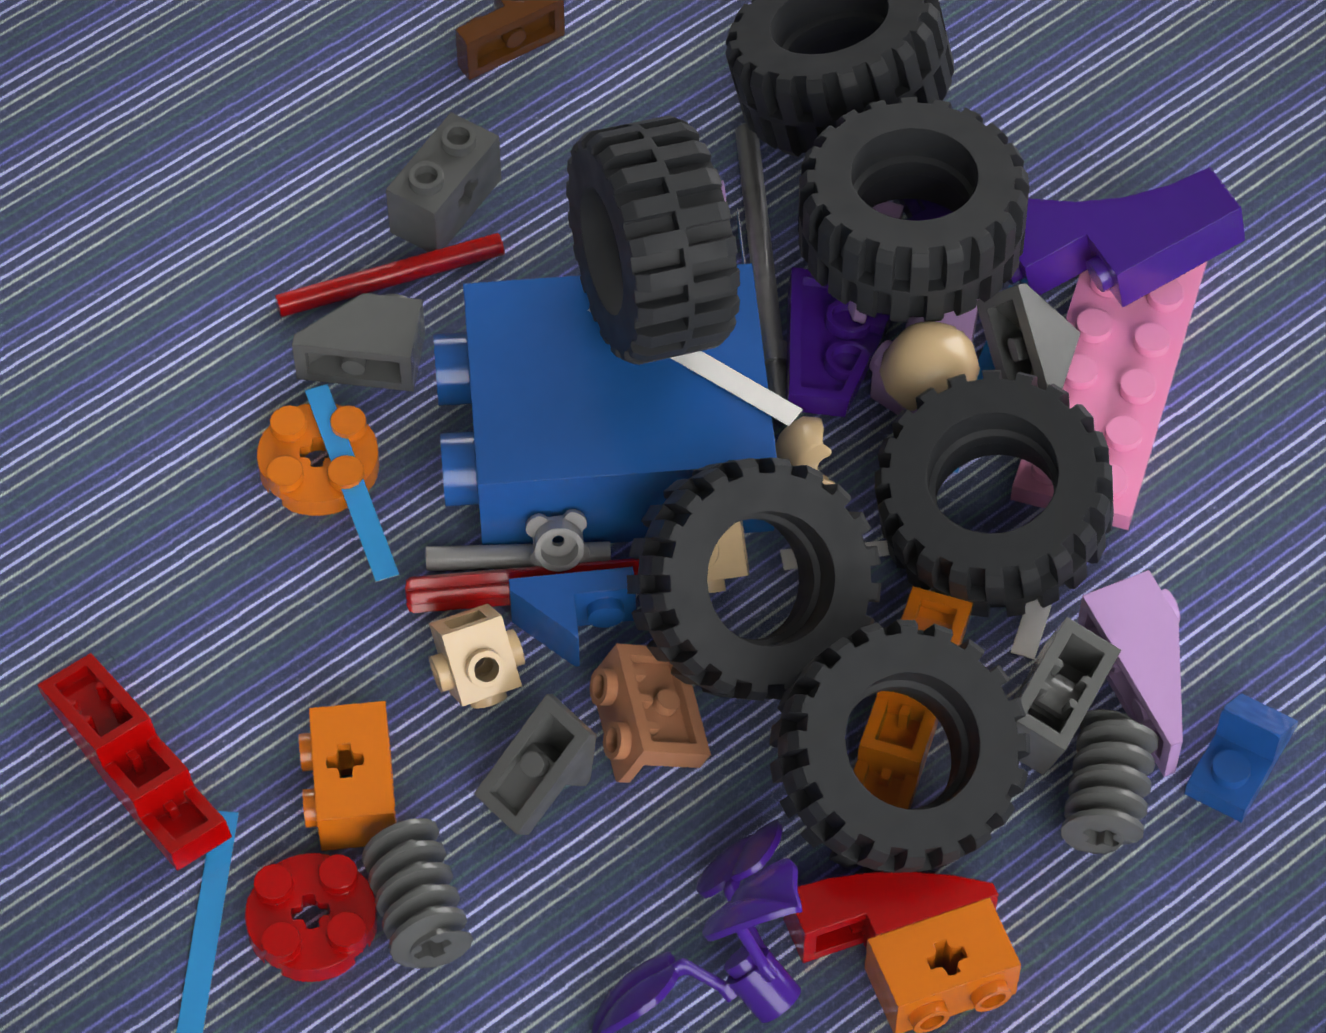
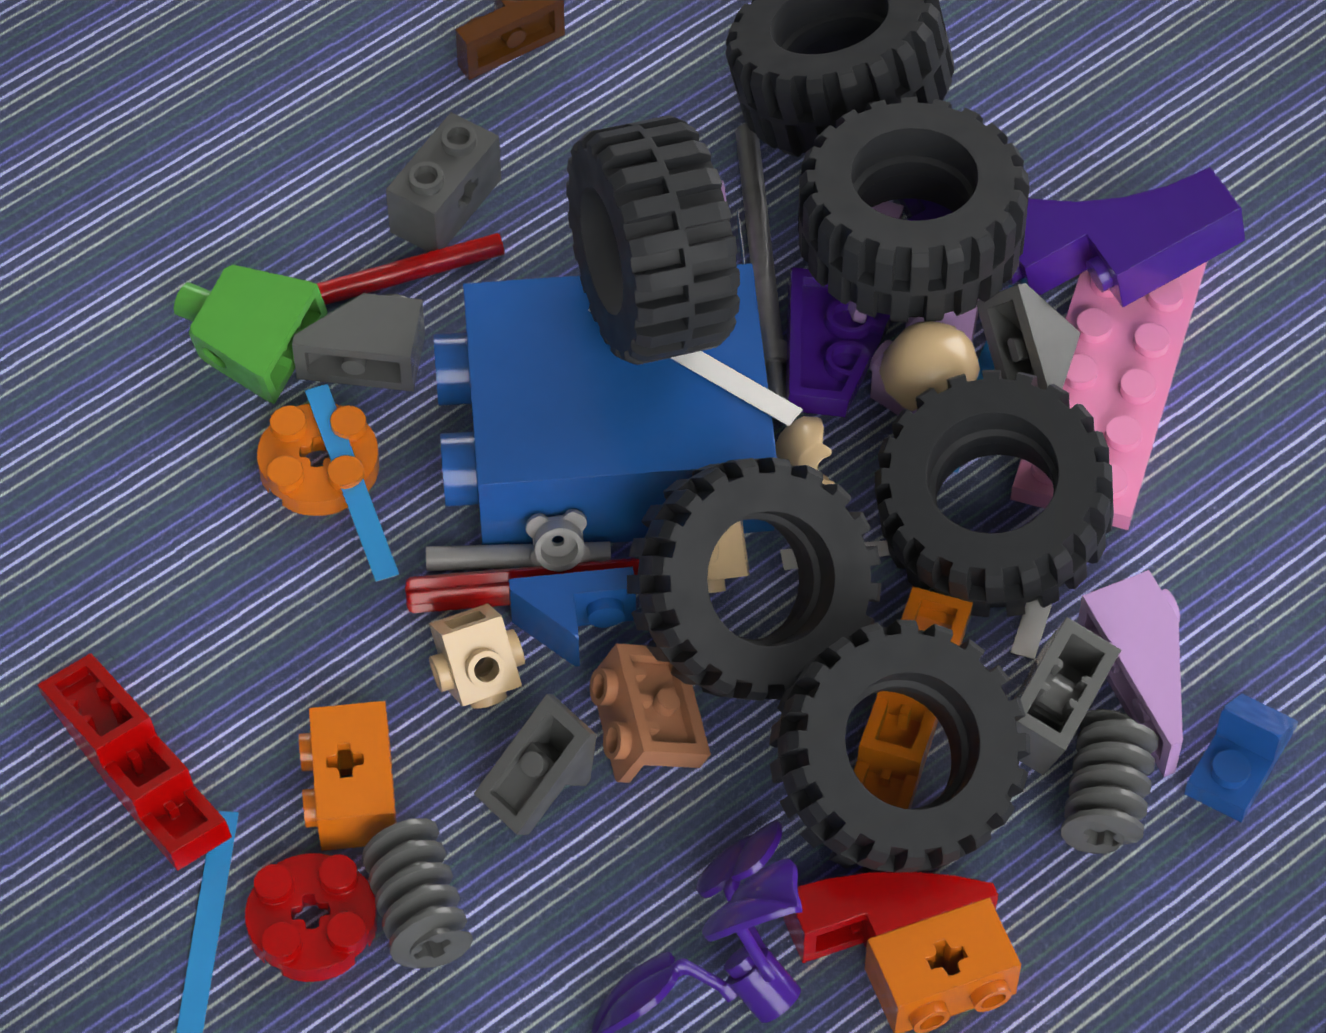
(250, 325): none -> bright green torso

